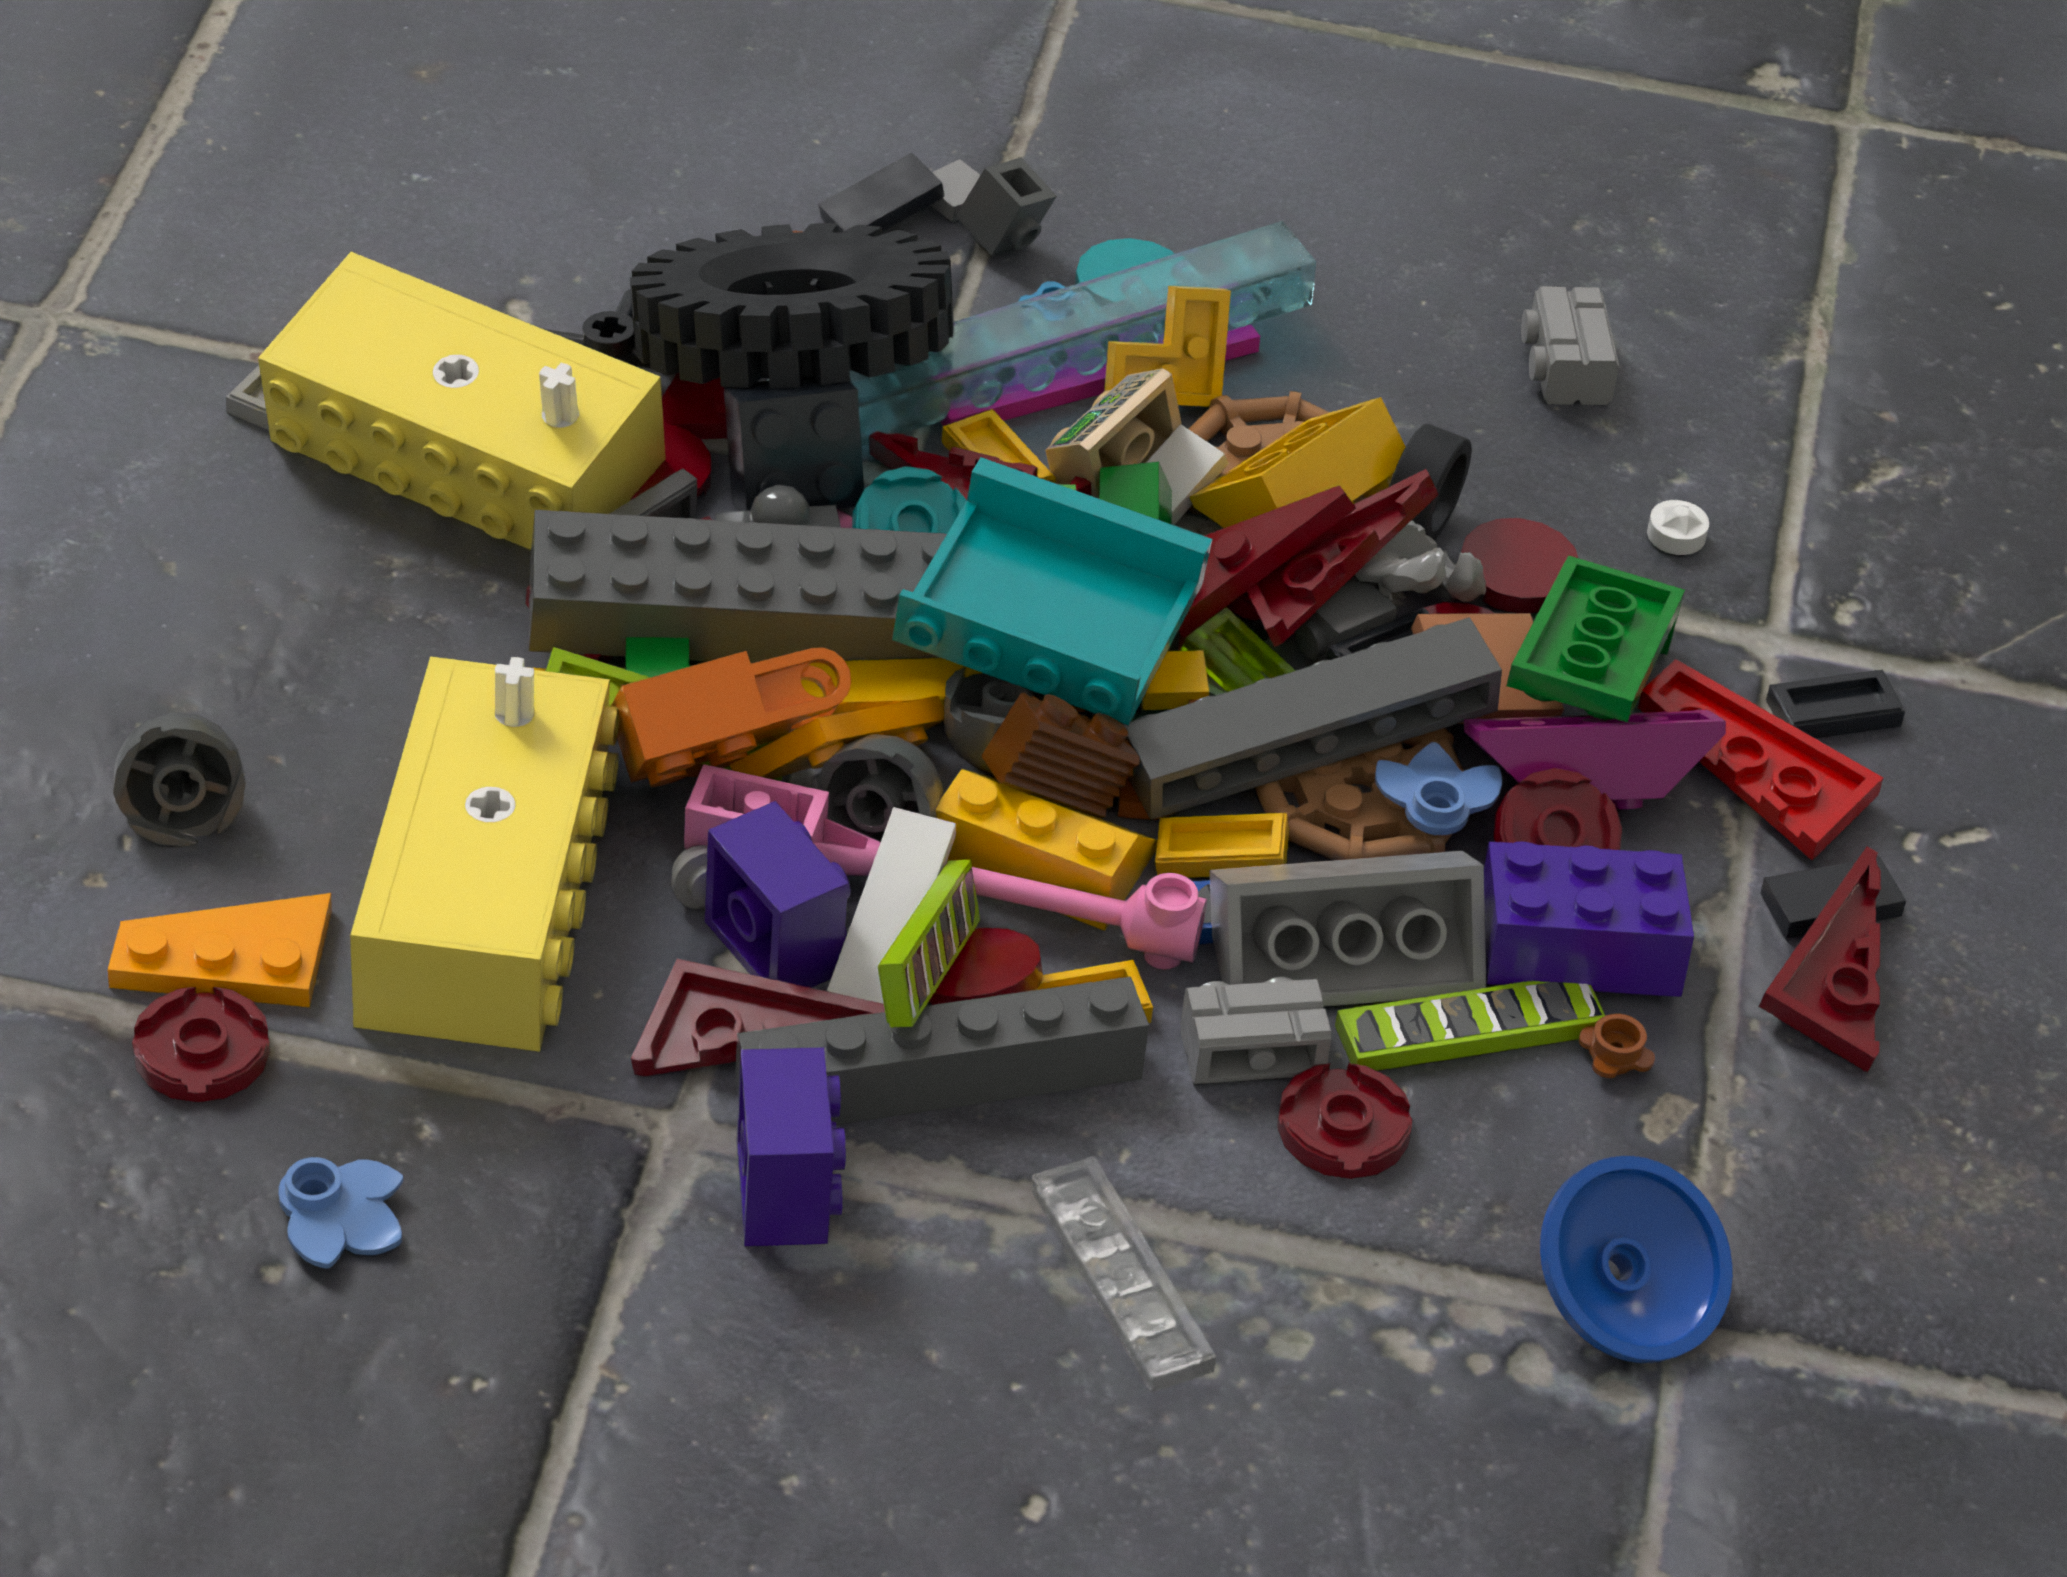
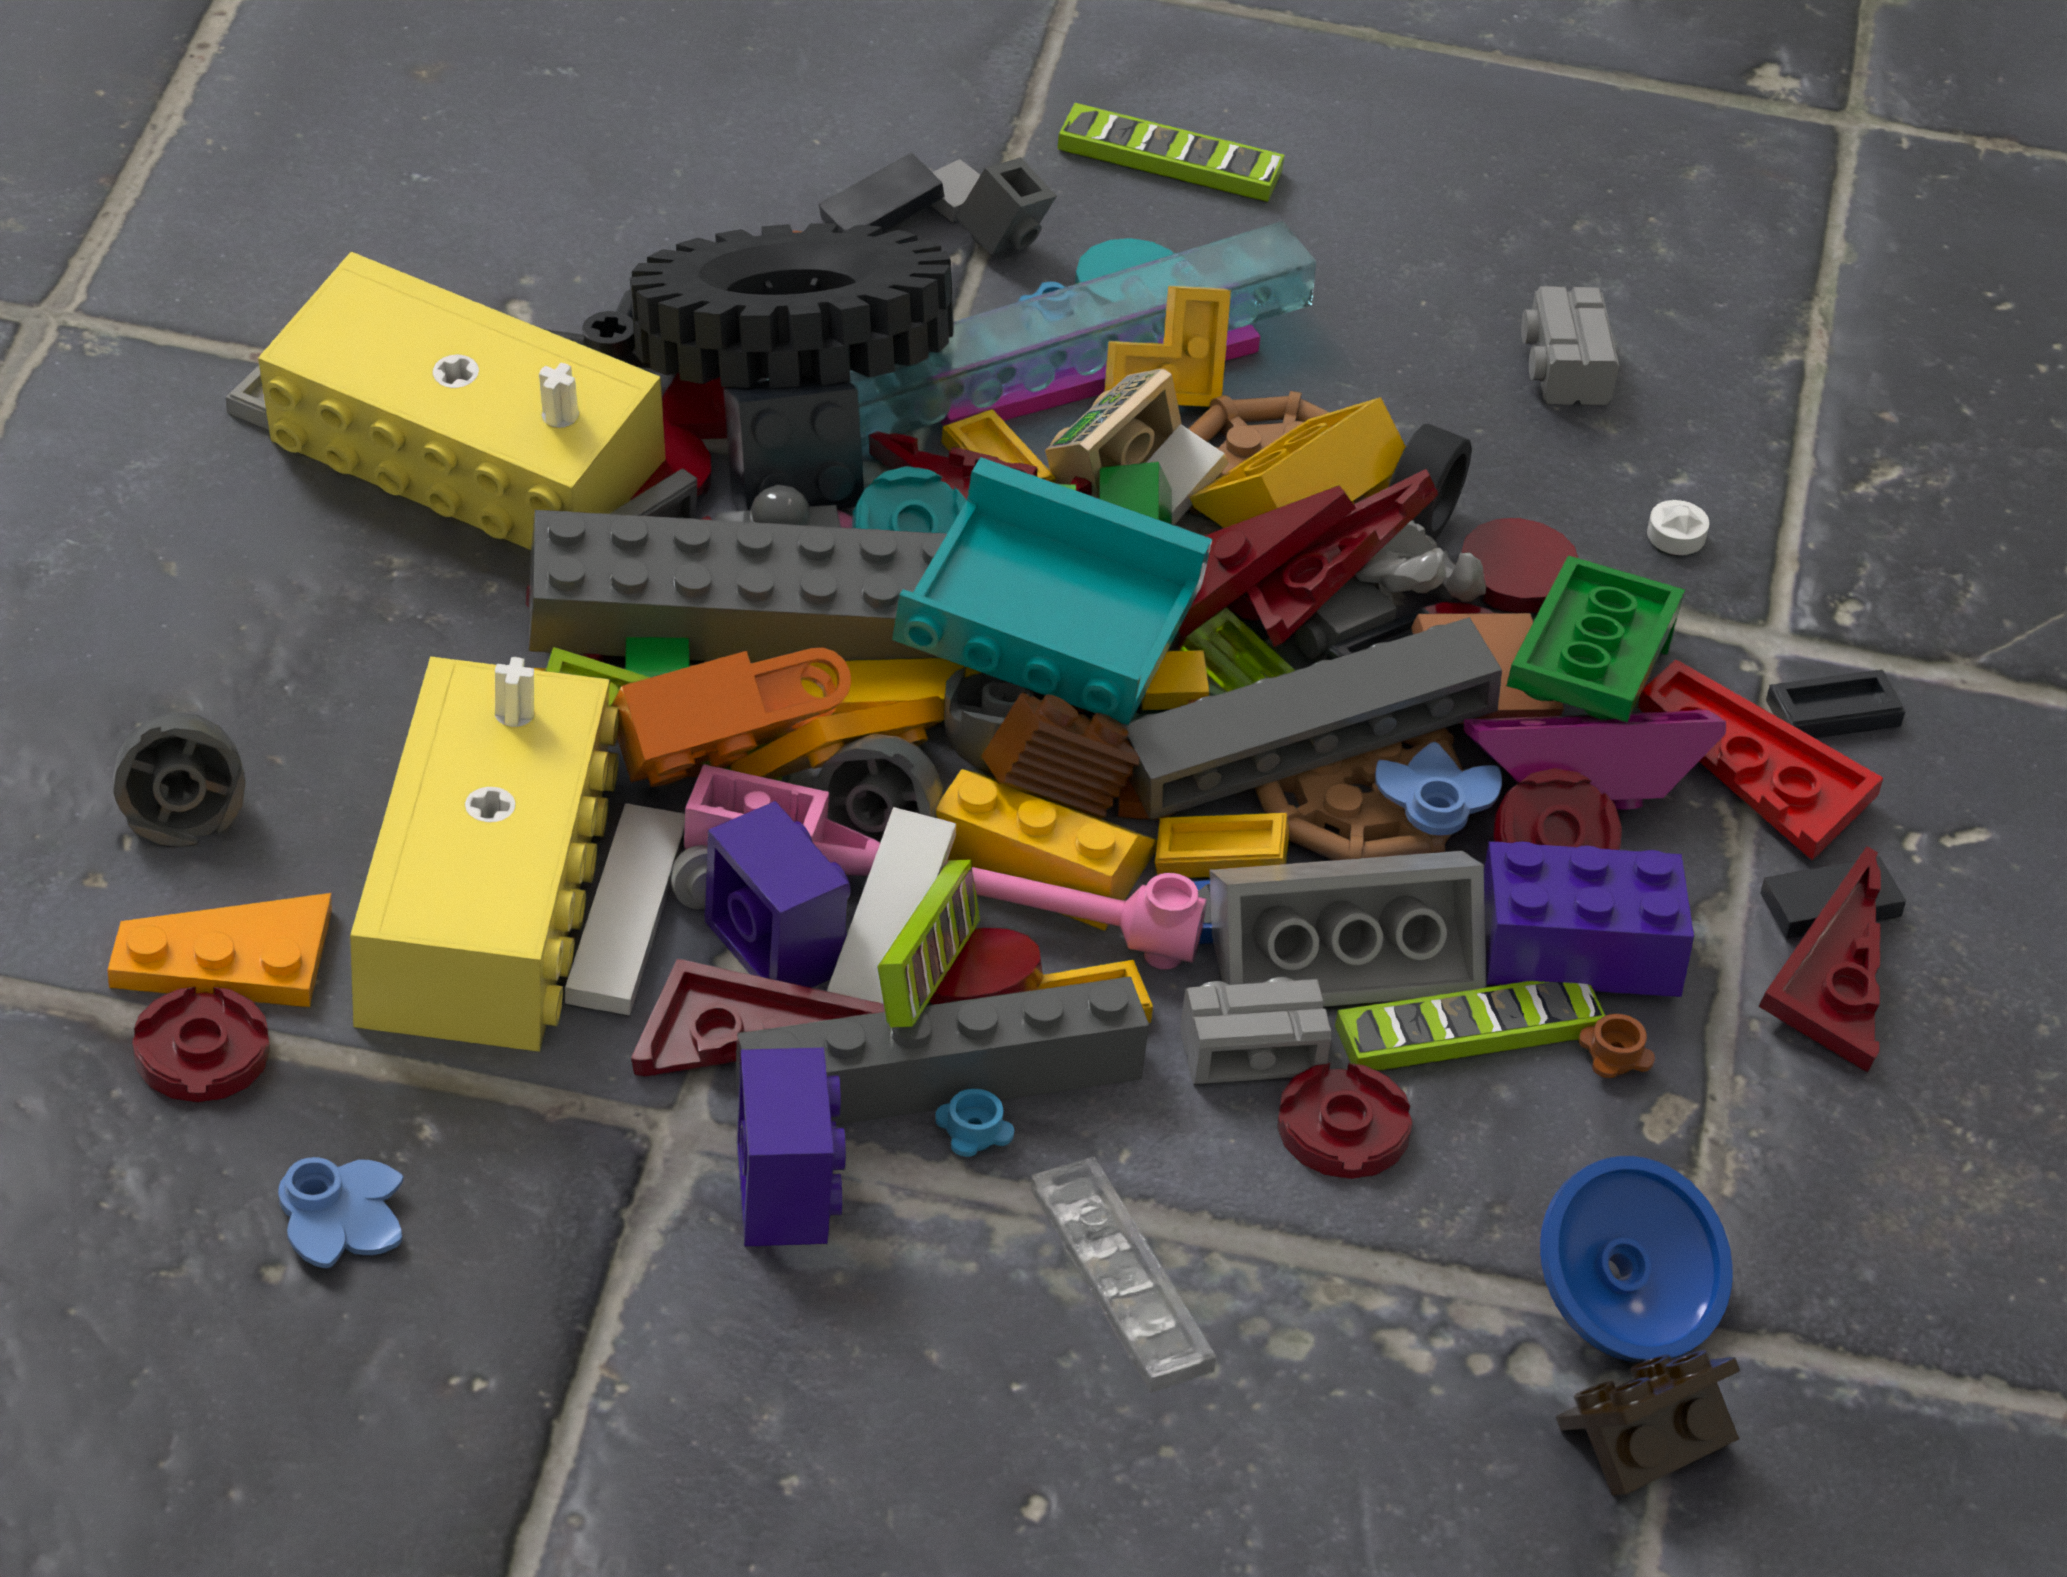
(626, 910): none -> white tile
(974, 1122): none -> dark azure plate
(1171, 152): none -> lime tile
(1657, 1419): none -> dark brown bracket

